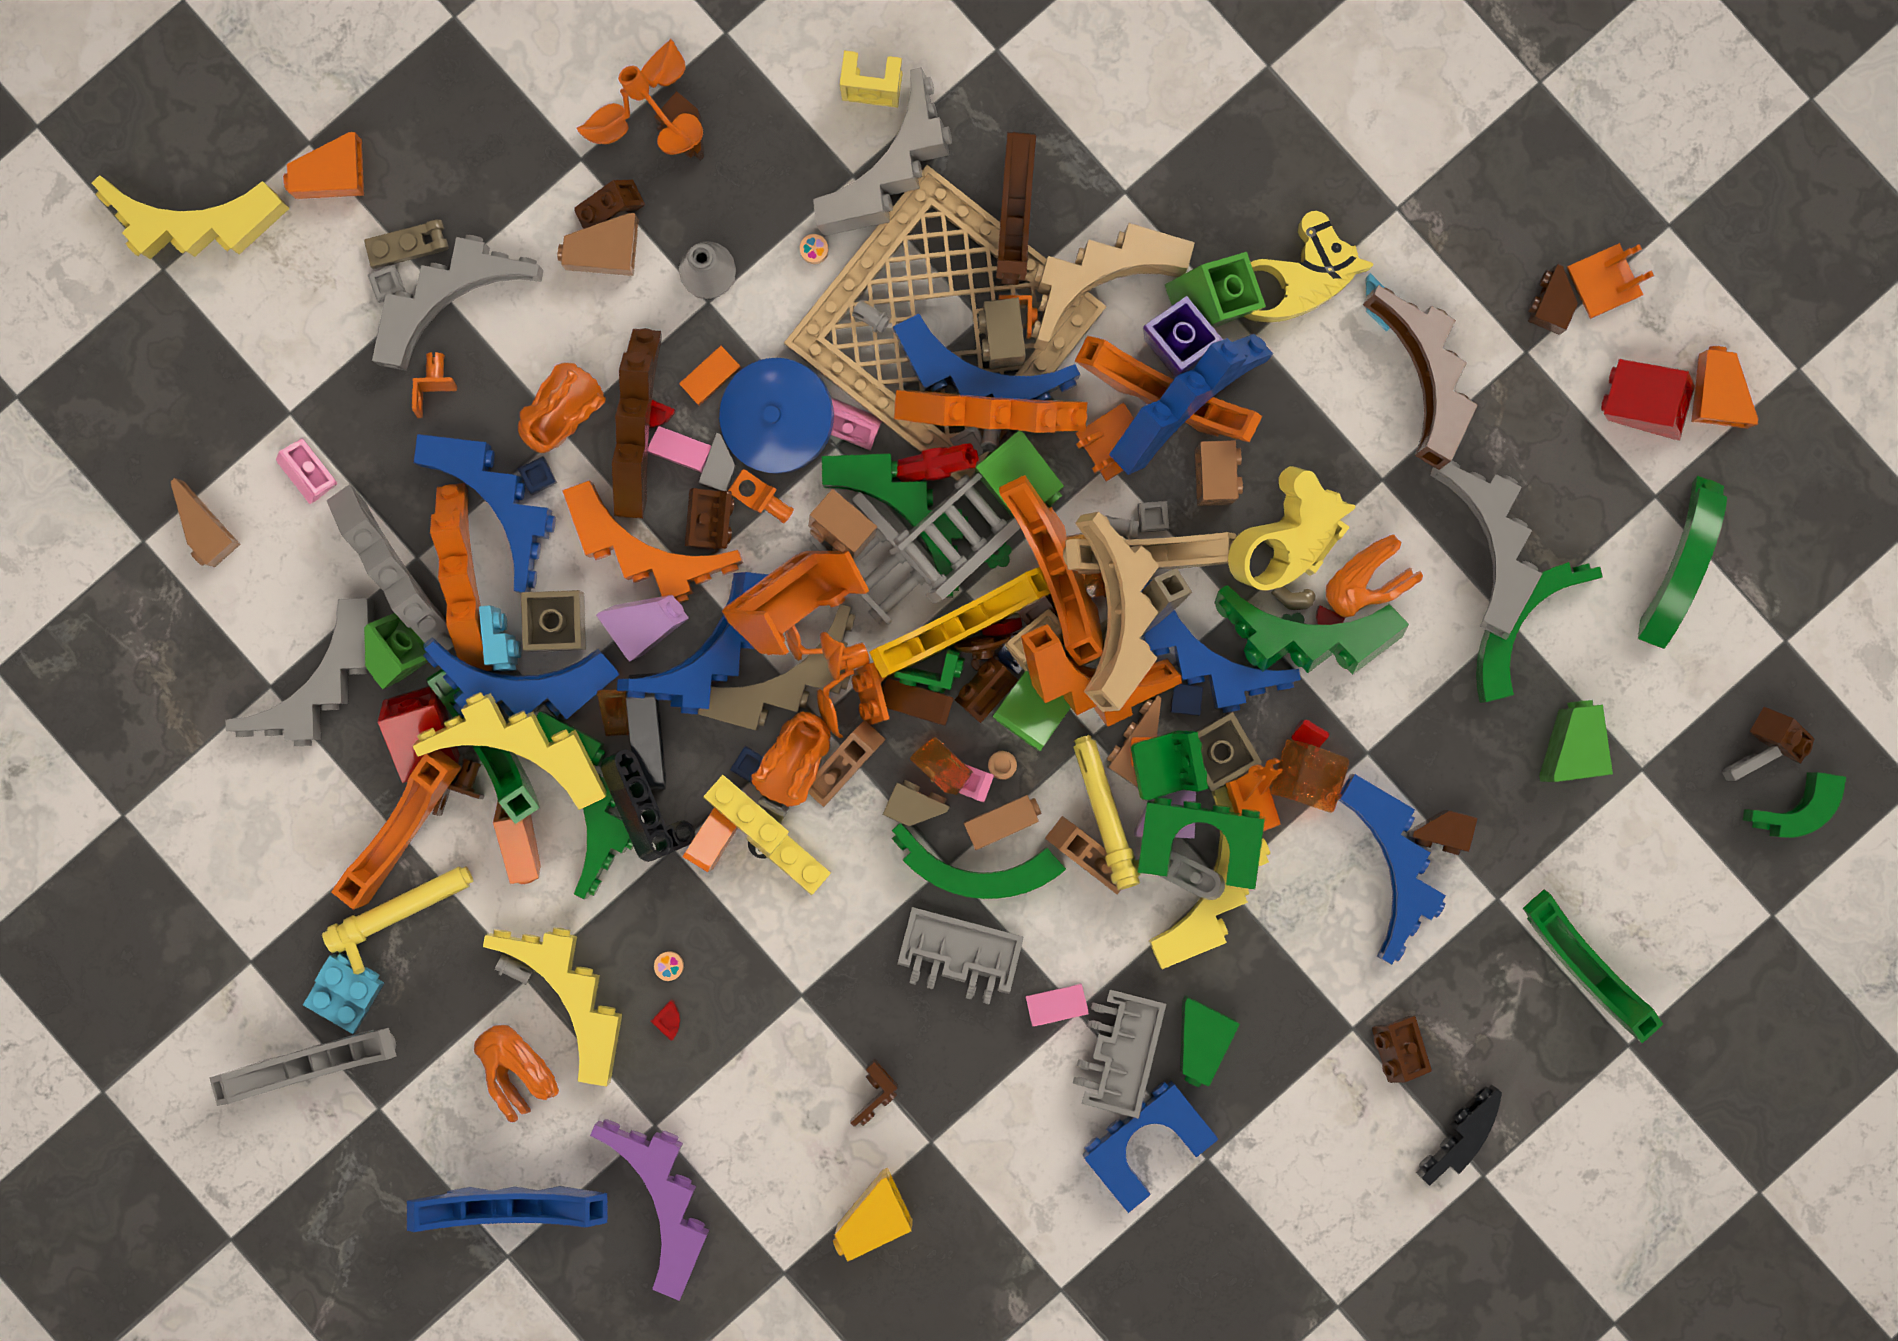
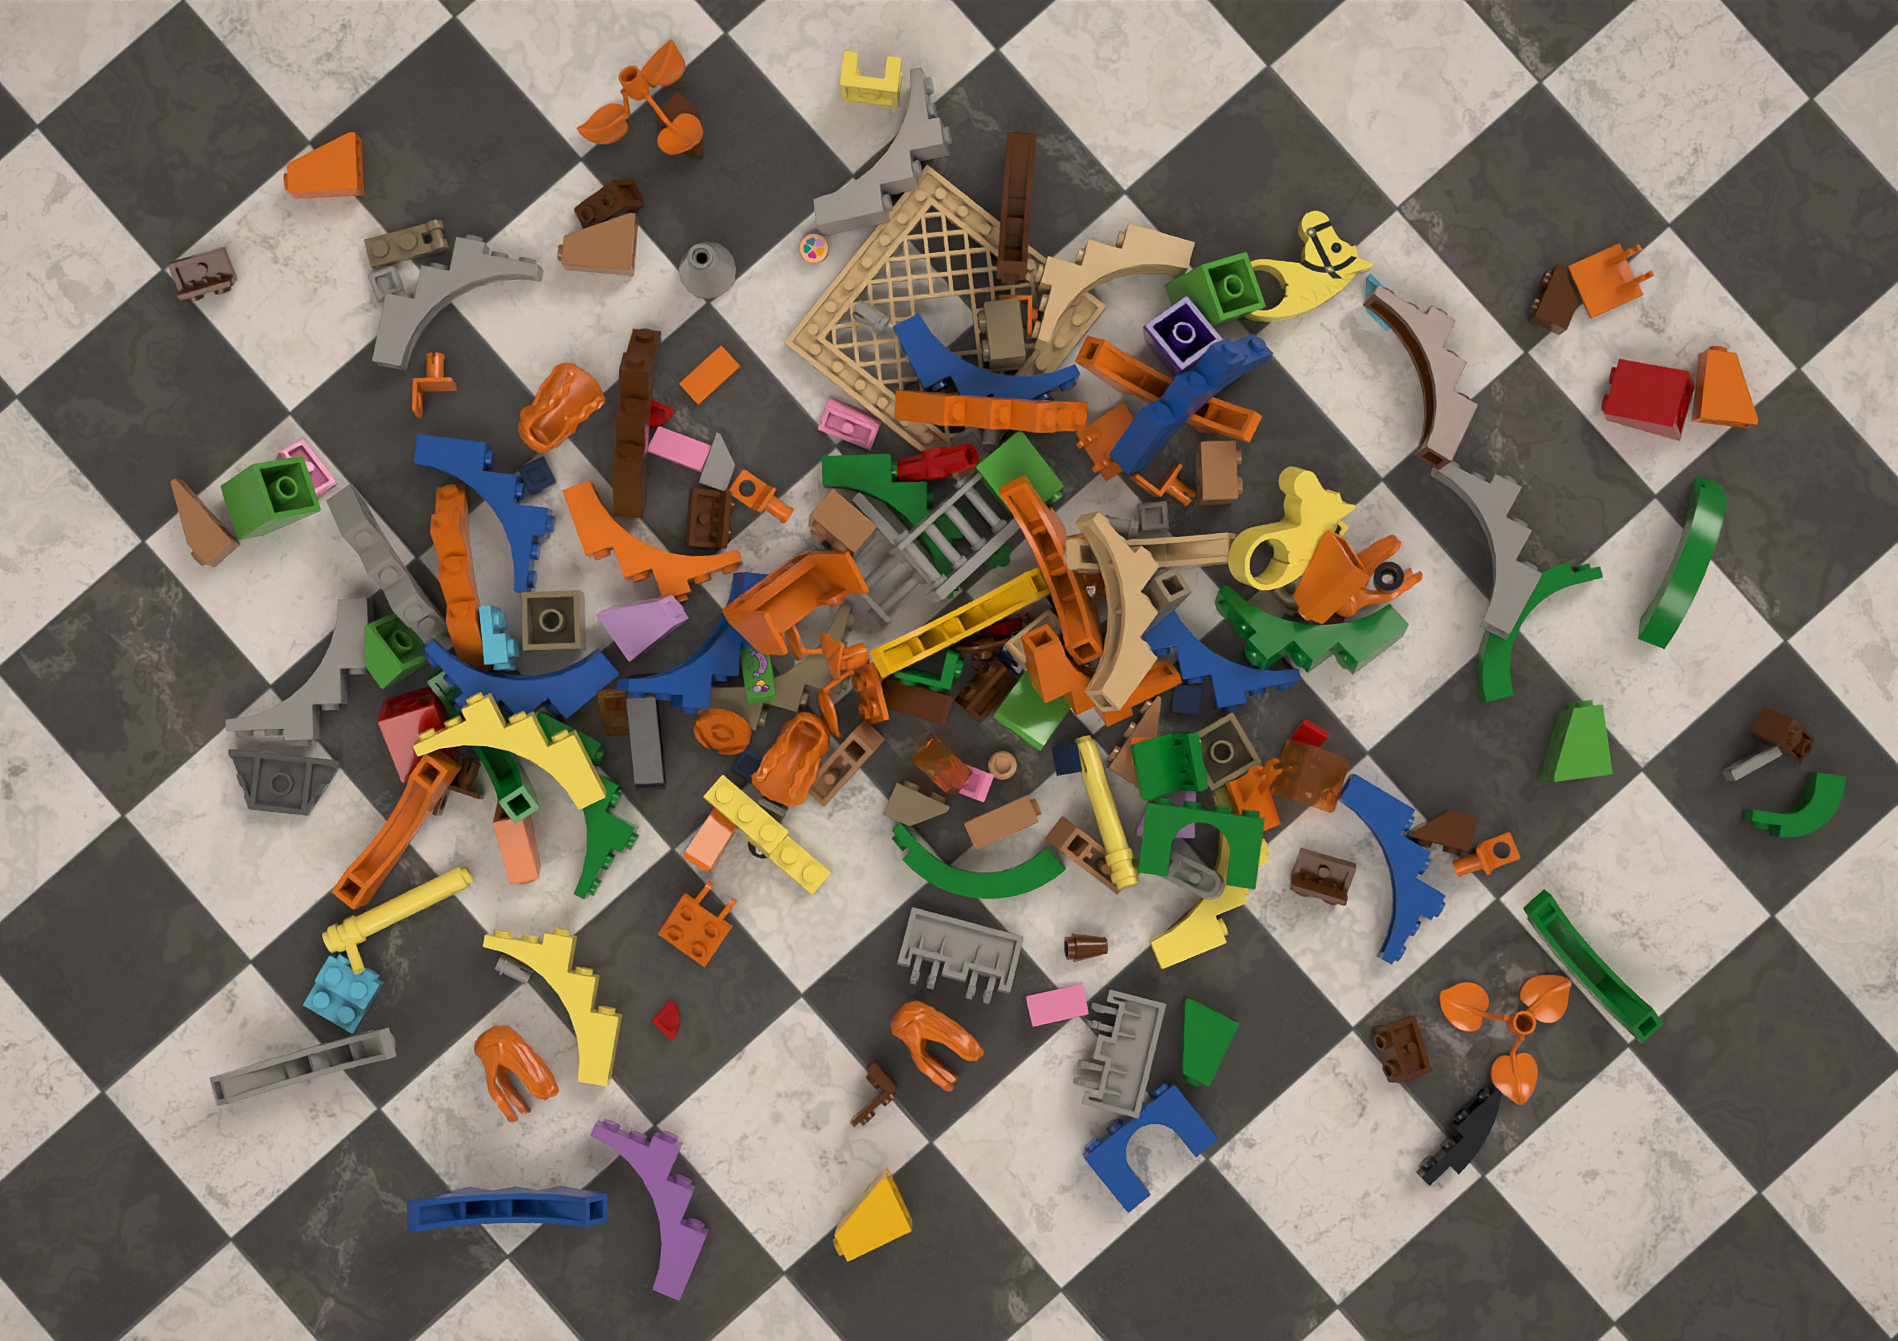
(203, 274): none -> reddish brown bracket
(231, 224): light yellow arch -> none
(270, 497): none -> bright green slope
(282, 781): none -> dark grey wing
(625, 773): black beam -> none
(668, 966): light nougat tile -> none
(696, 929): none -> orange plate
(722, 731): none -> orange tile
(757, 676): none -> bright green tile
(776, 415): blue dish -> none
(917, 1024): none -> orange hair
(1066, 759): none -> dark blue tile
(1084, 947): none -> reddish brown cone
(1168, 483): none -> orange bracket
(1322, 877): none -> reddish brown bracket
(1329, 579): none -> orange slope
(1391, 569): none -> black brick
(1485, 857): none -> orange bracket
(1546, 1002): none -> orange plant

